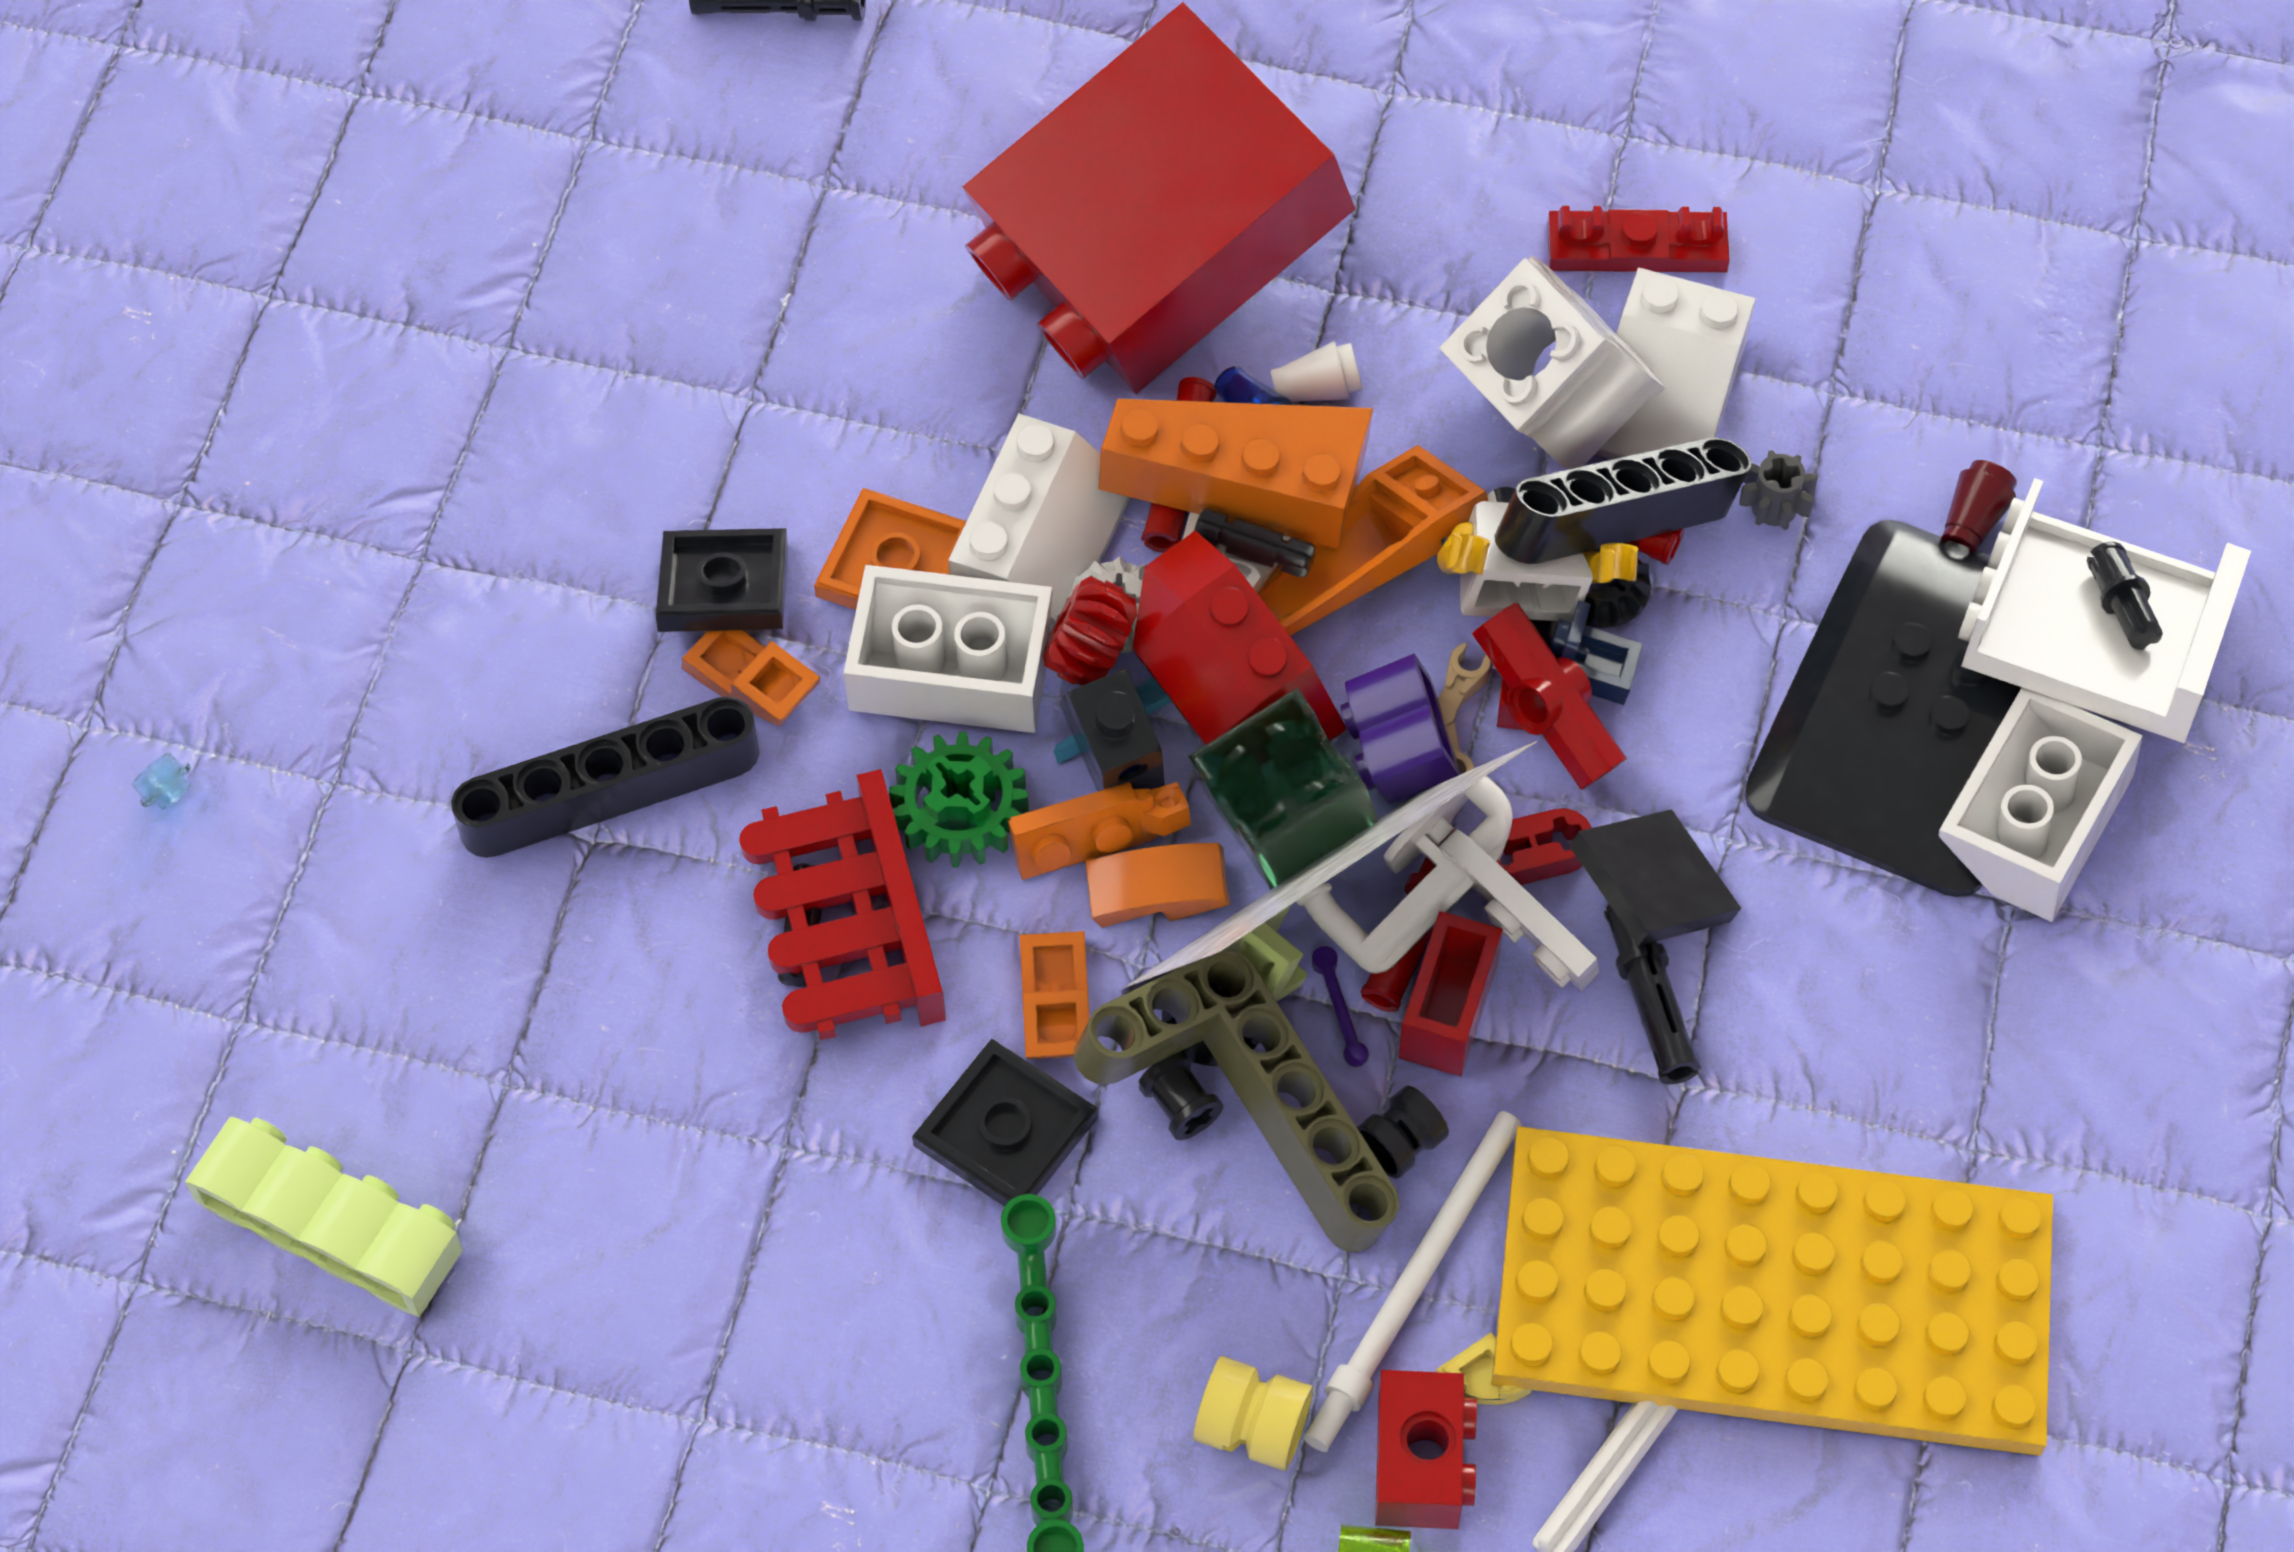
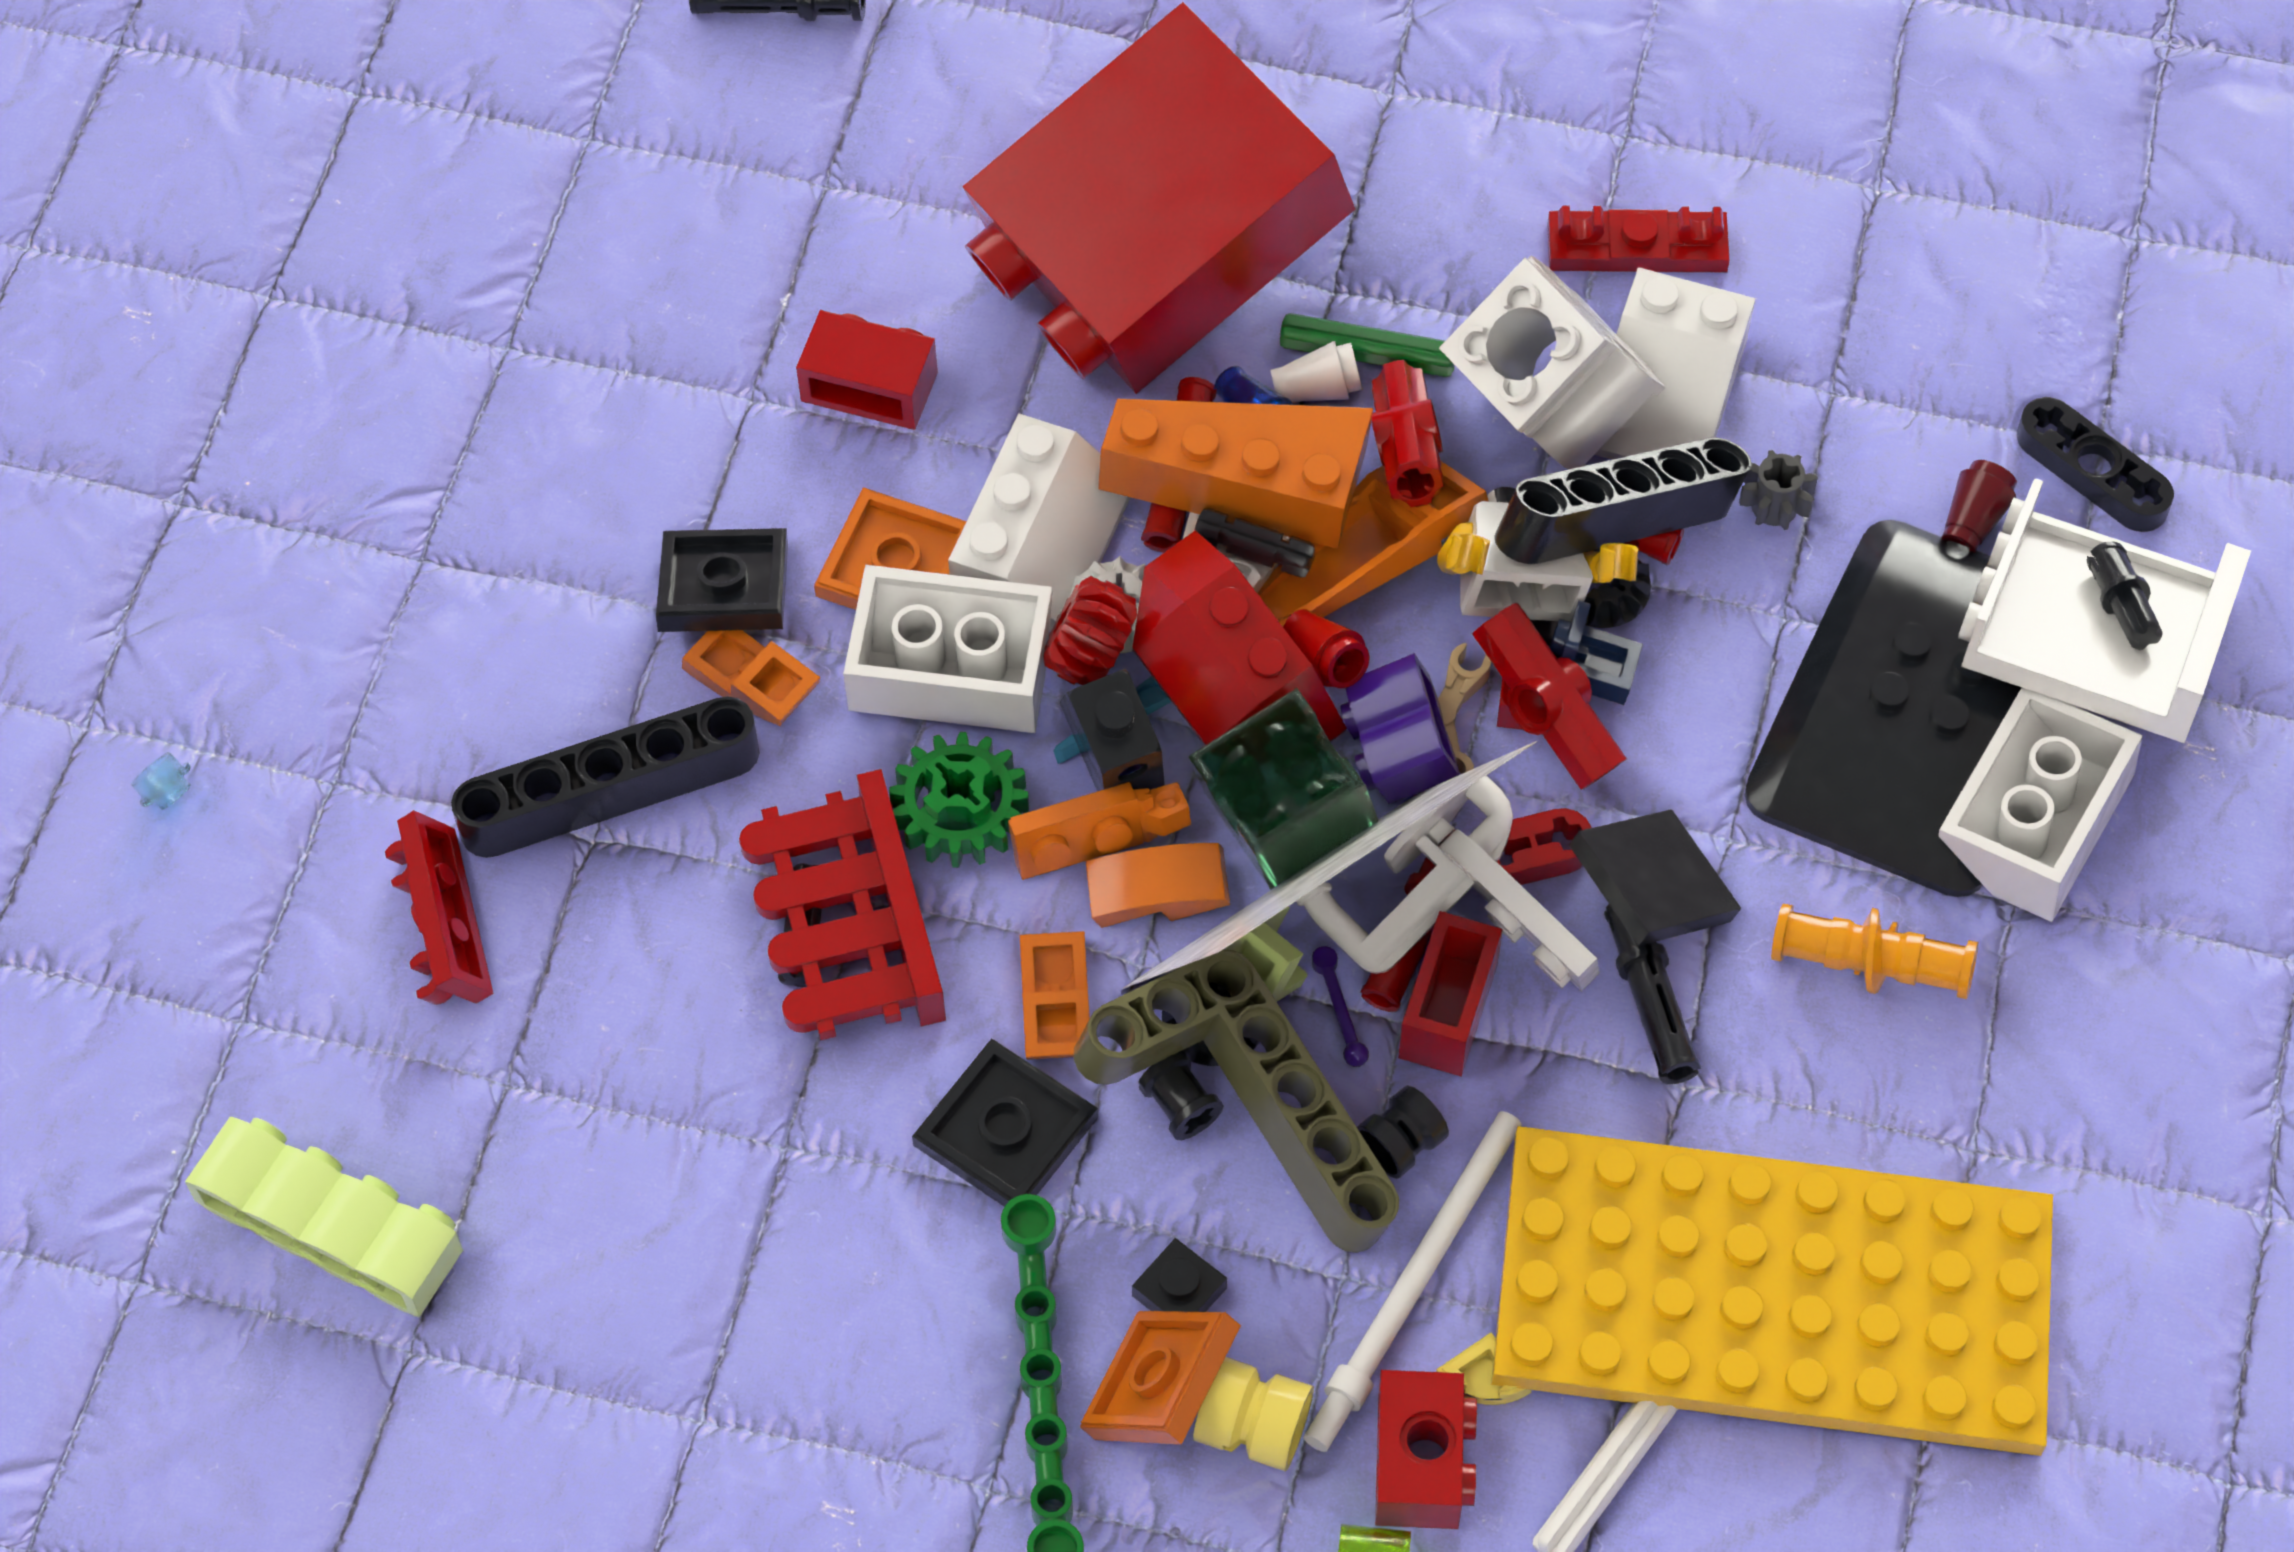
(440, 910): none -> red plate
(867, 369): none -> red brick
(1160, 1376): none -> orange plate
(1179, 1282): none -> black plate
(1332, 649): none -> red cone
(1368, 343): none -> green axle
(1407, 433): none -> red piece
(1875, 951): none -> light orange piece
(2090, 439): none -> black beam

